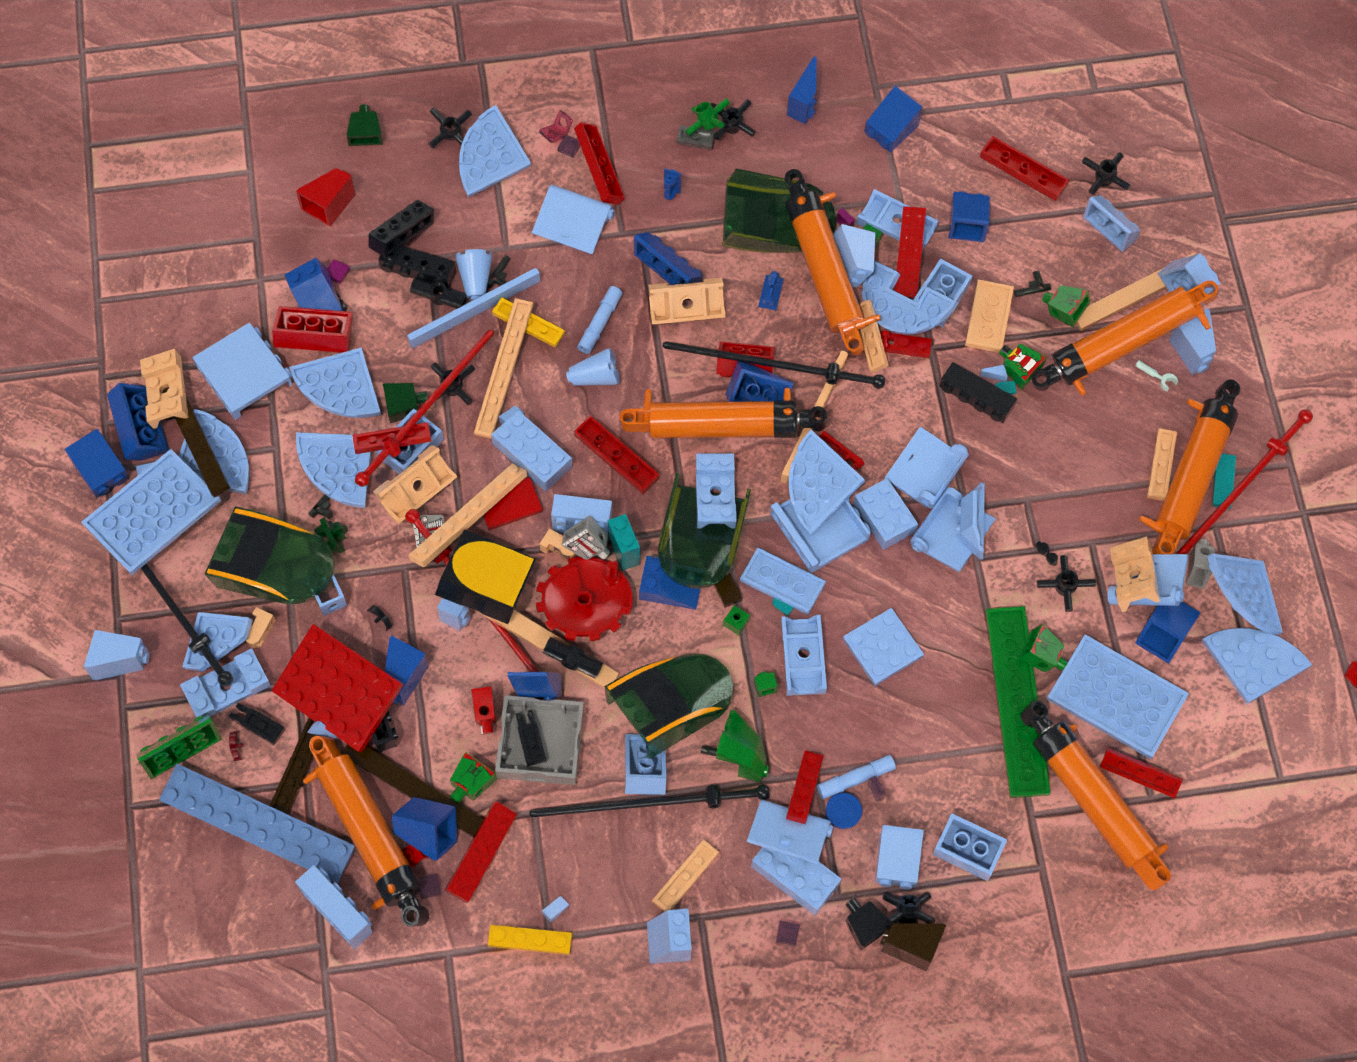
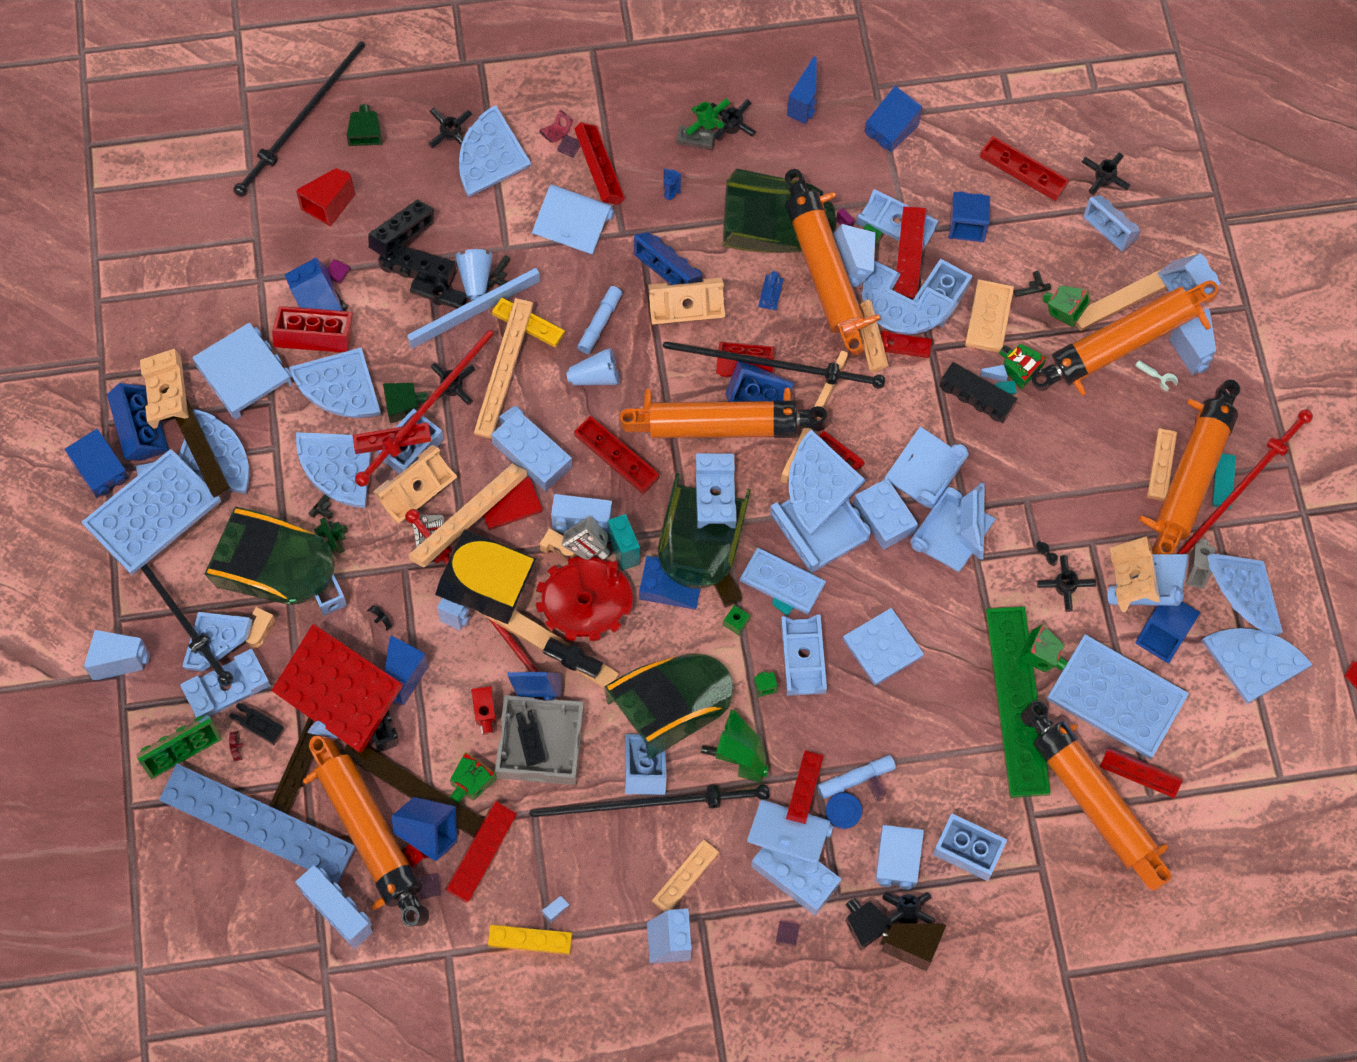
(268, 157): none -> black bar

